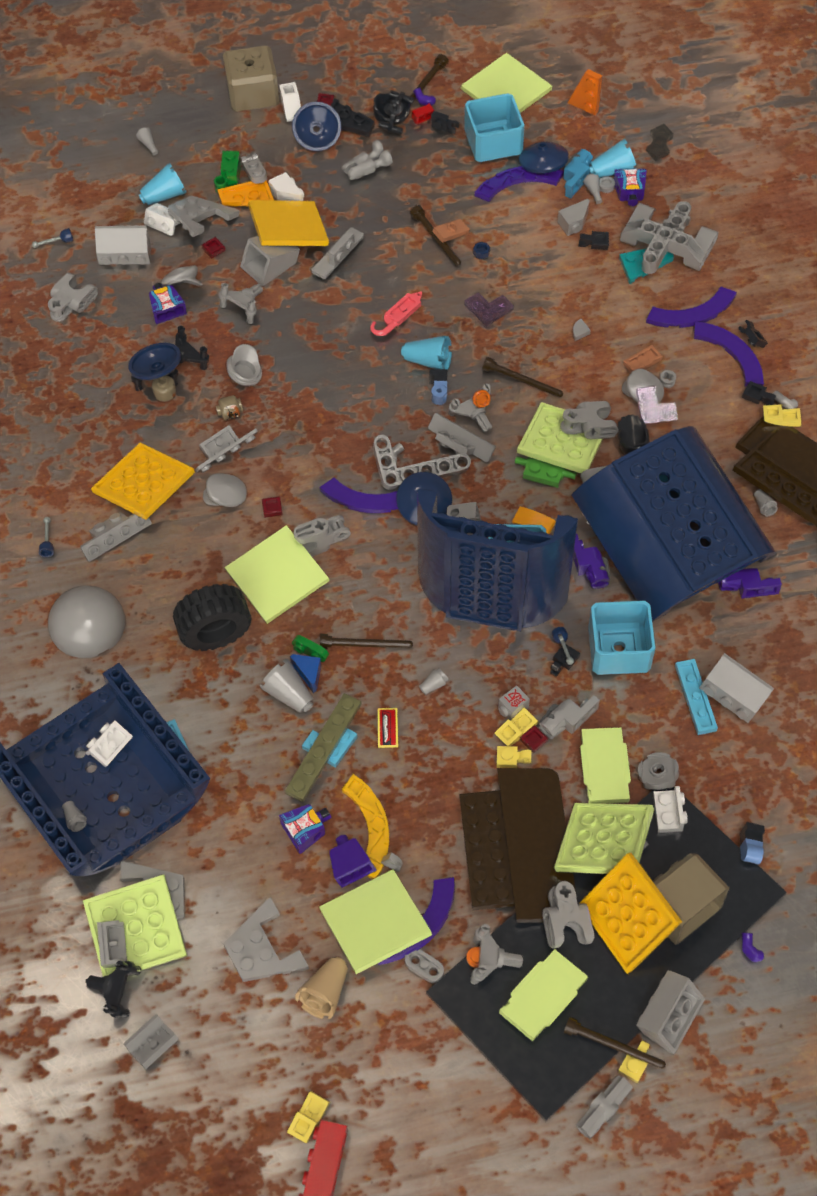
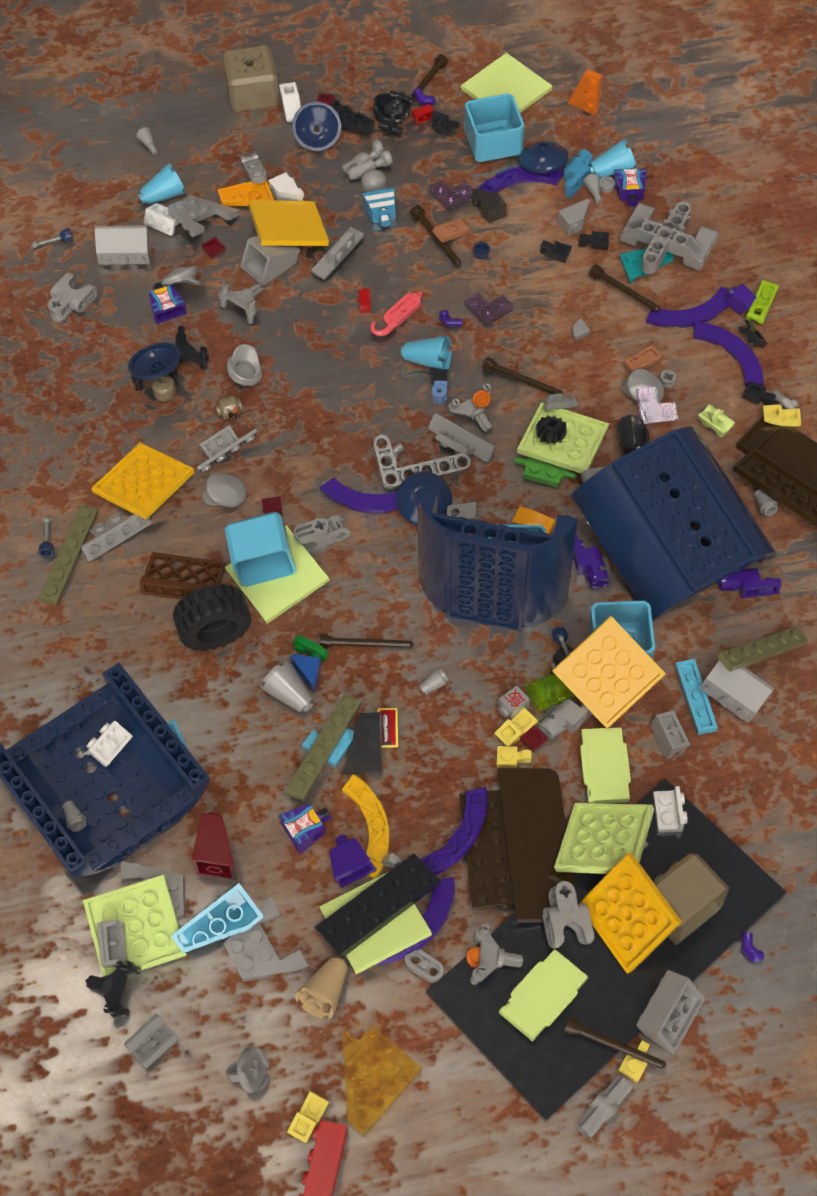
(68, 555): none -> olive plate
(86, 621): light grey piece -> none
(178, 589): none -> reddish brown fence
(212, 849): none -> dark red slope
(224, 917): none -> medium azure wedge
(229, 170): green hinge -> none
(250, 1070): none -> light grey tile
(260, 549): none -> medium azure plate
(364, 301): none -> red piece
(366, 747): none -> black wing
(373, 181): none -> light grey hair
(374, 1077): none -> clear yellow wing
(377, 906): none -> black plate
(380, 206): none -> dark azure torso
(448, 321): none -> dark purple arm
(450, 197): none -> plate
(464, 836): none -> dark purple tile
(489, 204): none -> clear smoke slope
(548, 692): none -> clear neon green brick
(551, 429): none -> black gear
(557, 251): none -> black plate
(557, 401): none -> light grey tile
(589, 419): light grey piece -> none
(597, 272): none -> dark brown piece
(608, 671): none -> yellow tile
(661, 136): clear smoke tile -> none
(661, 780): light grey plate -> none
(669, 734): none -> light grey hinge
(716, 420): none -> yellowish green hips
(740, 298): none -> dark purple brick
(752, 843): leg -> none
(762, 649): none -> olive plate
(763, 302): none -> lime plate

